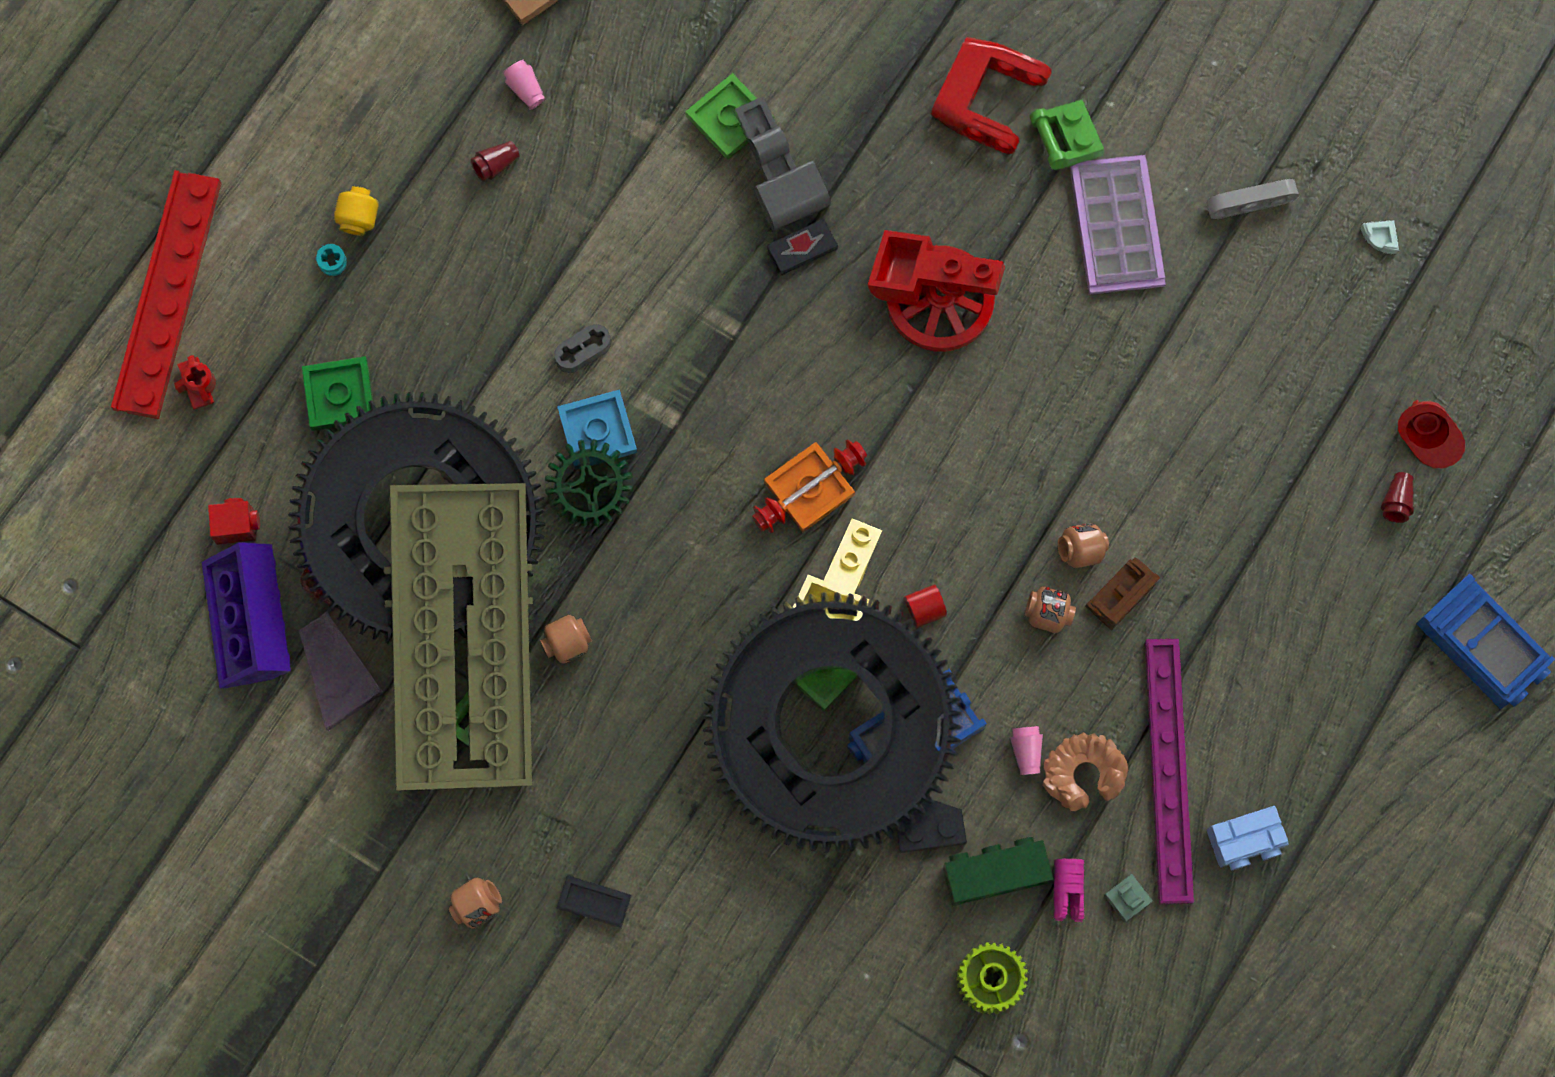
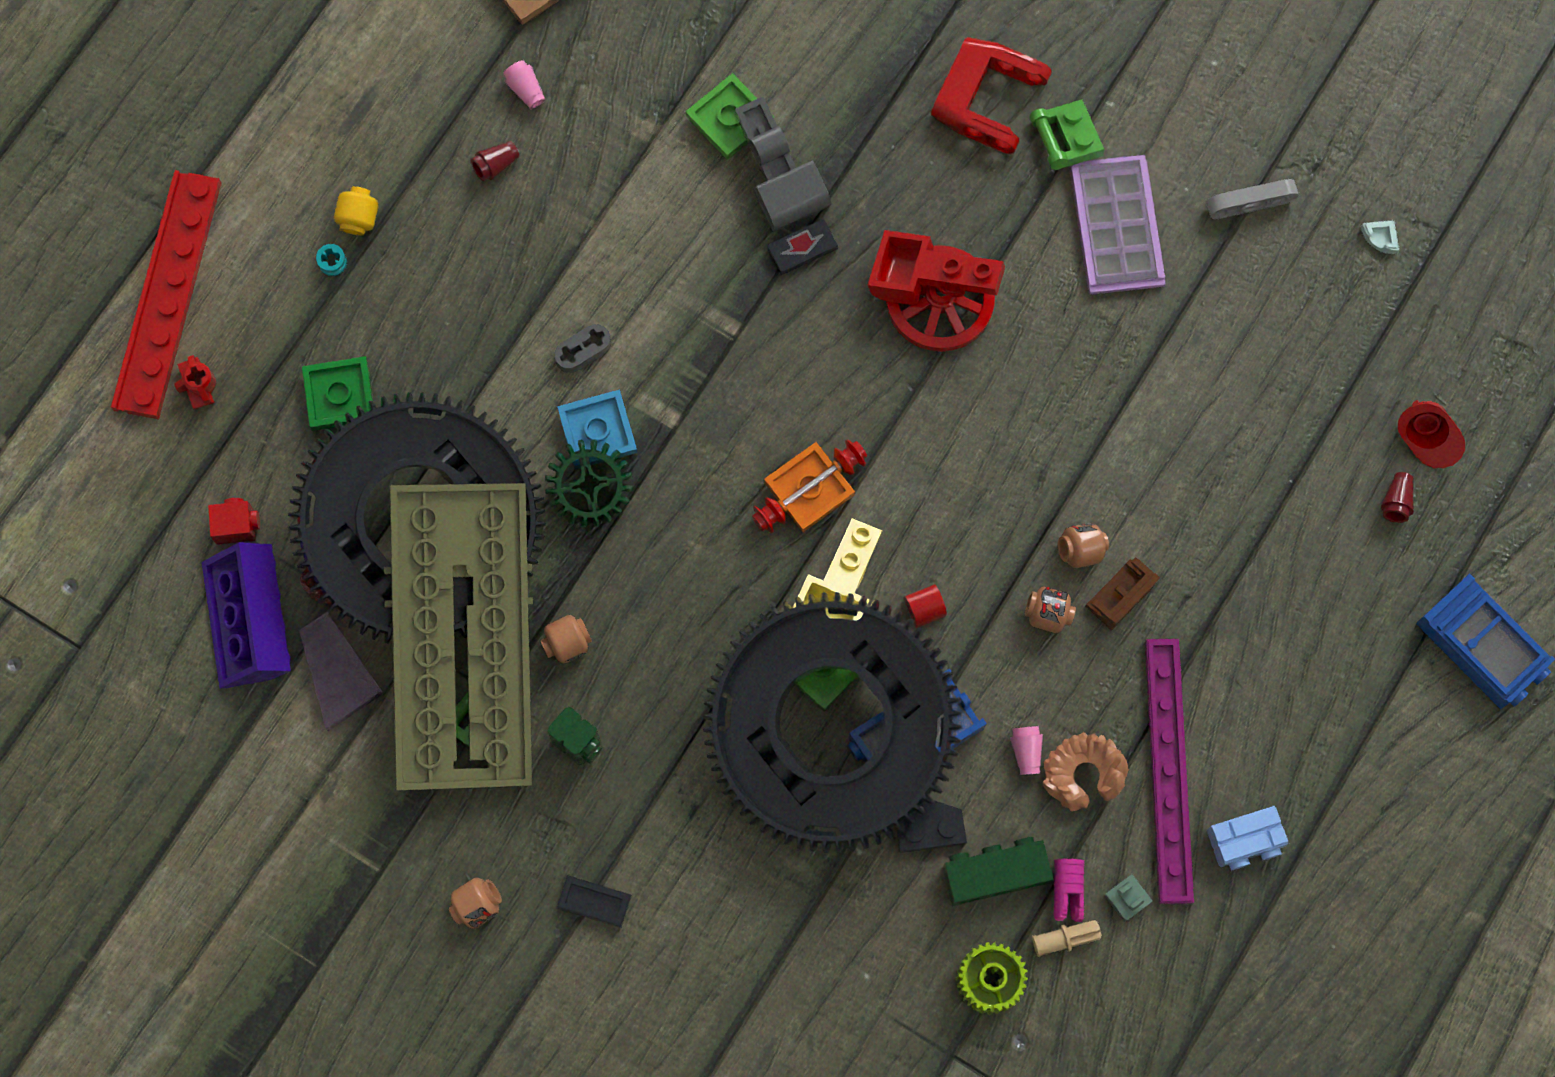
(575, 737): none -> dark green brick
(1066, 938): none -> tan axle

